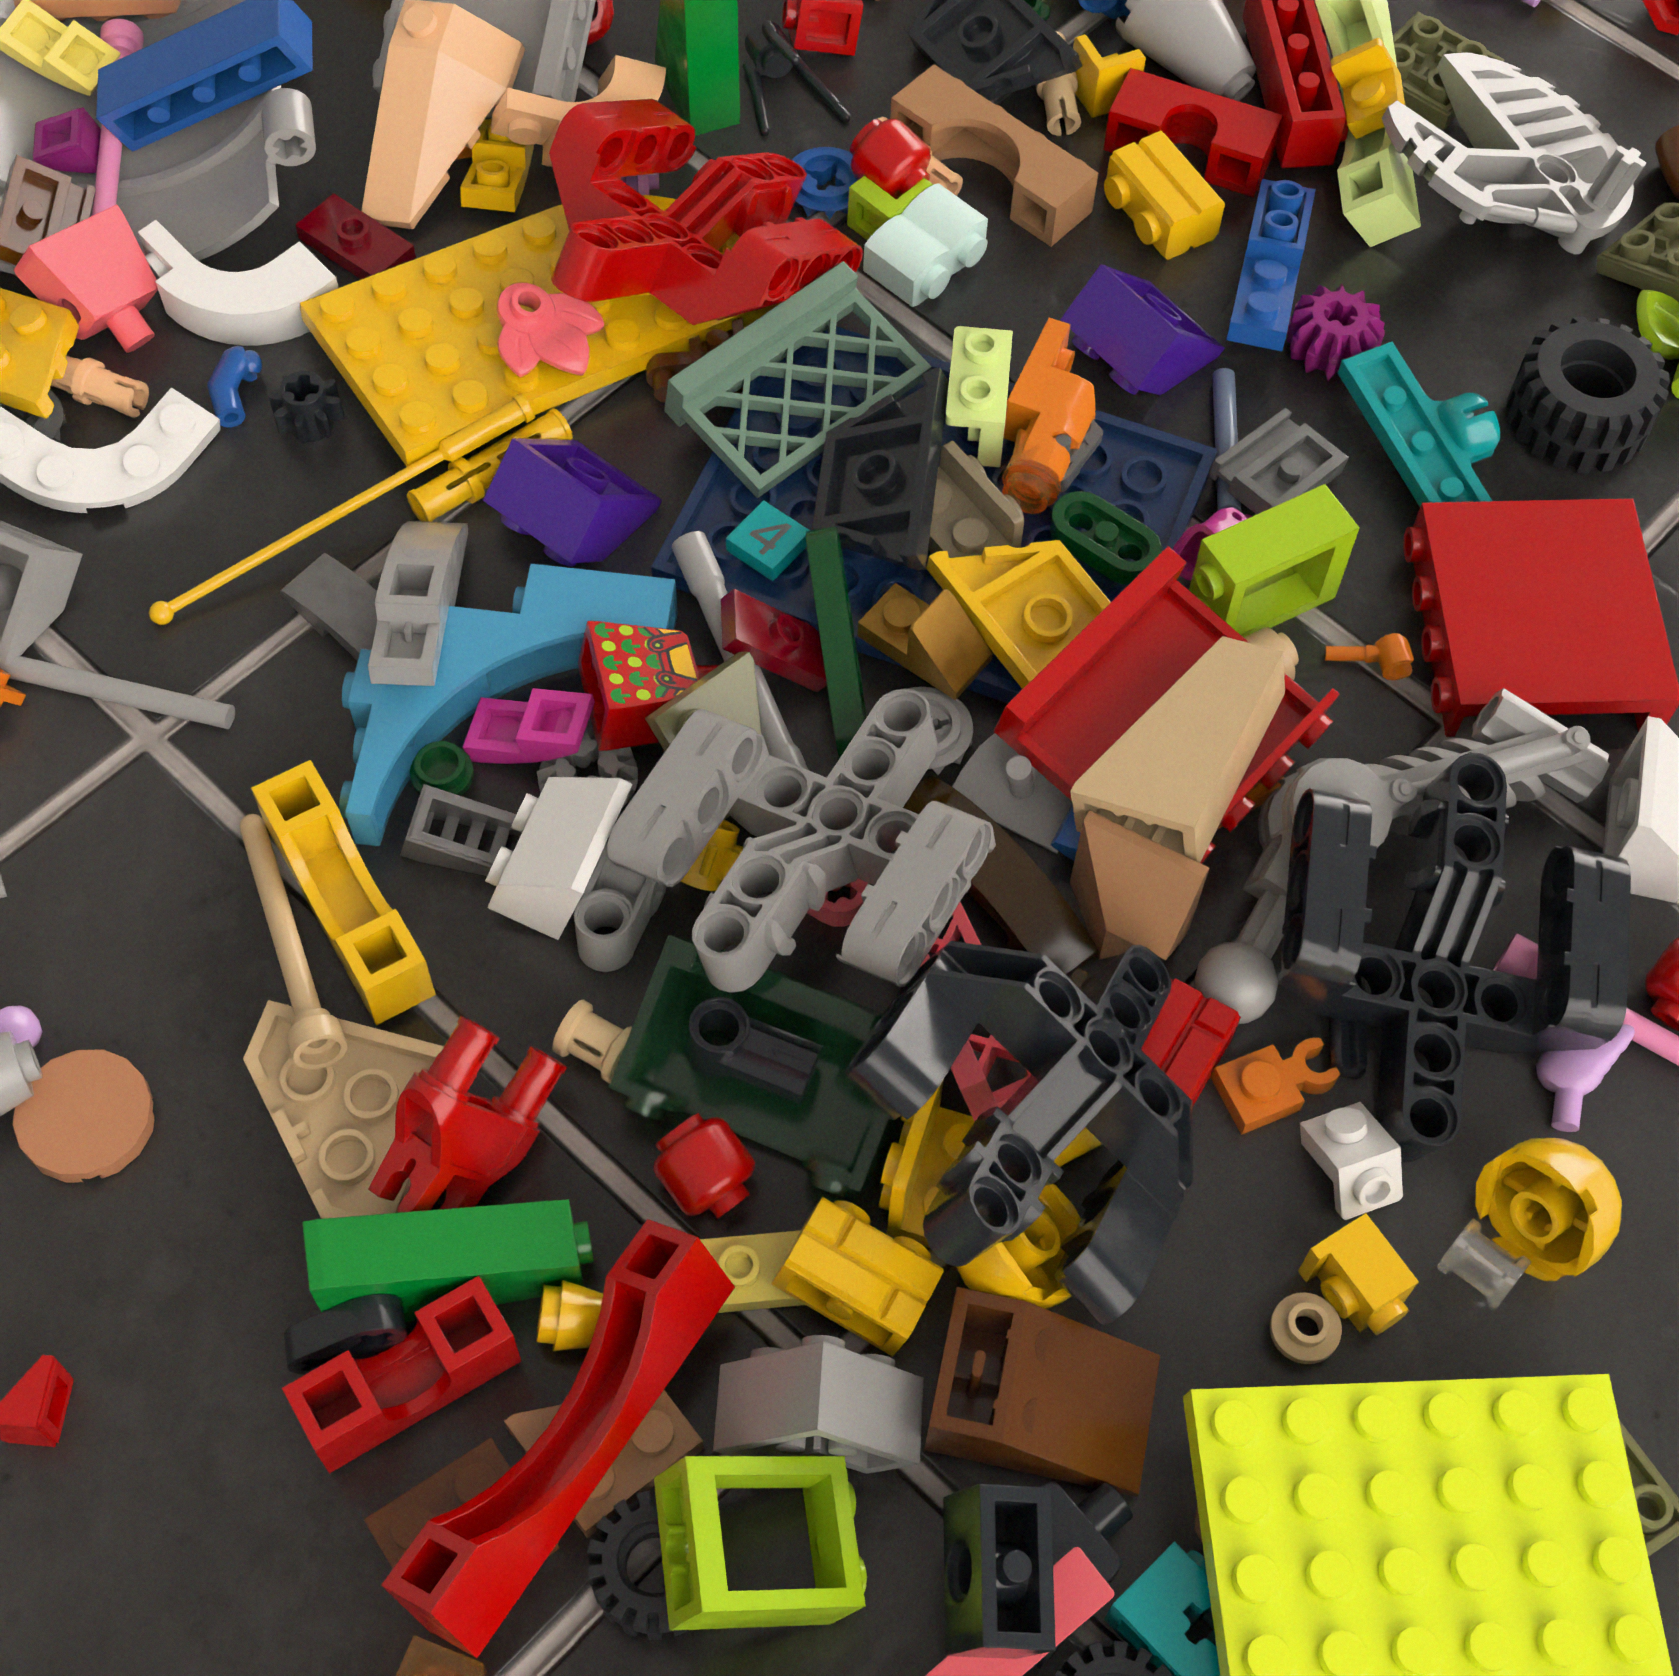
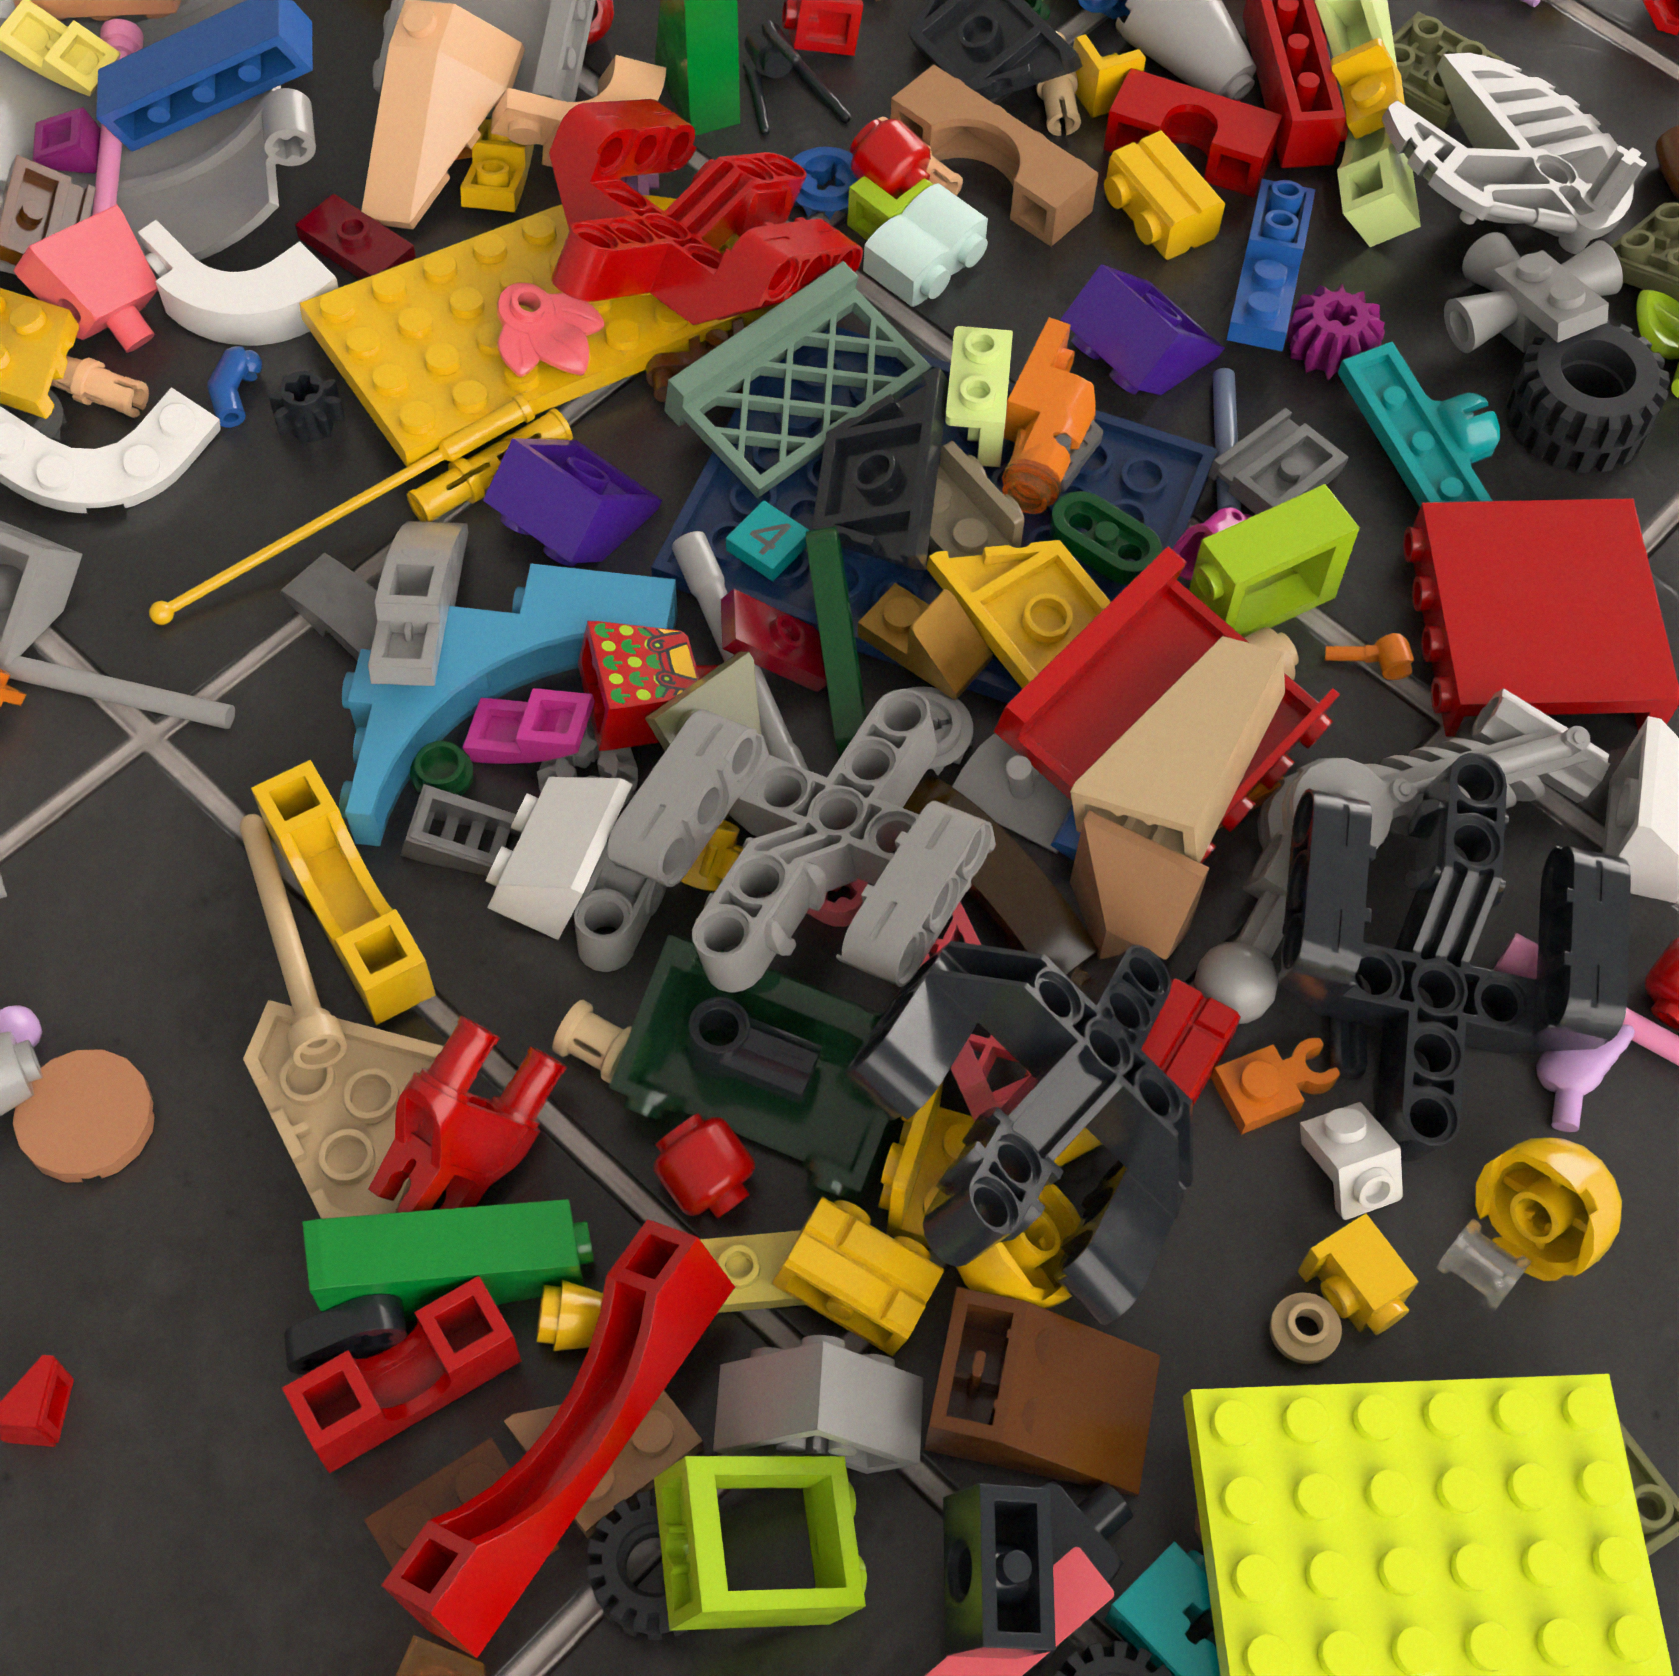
(1531, 293): none -> light grey brick

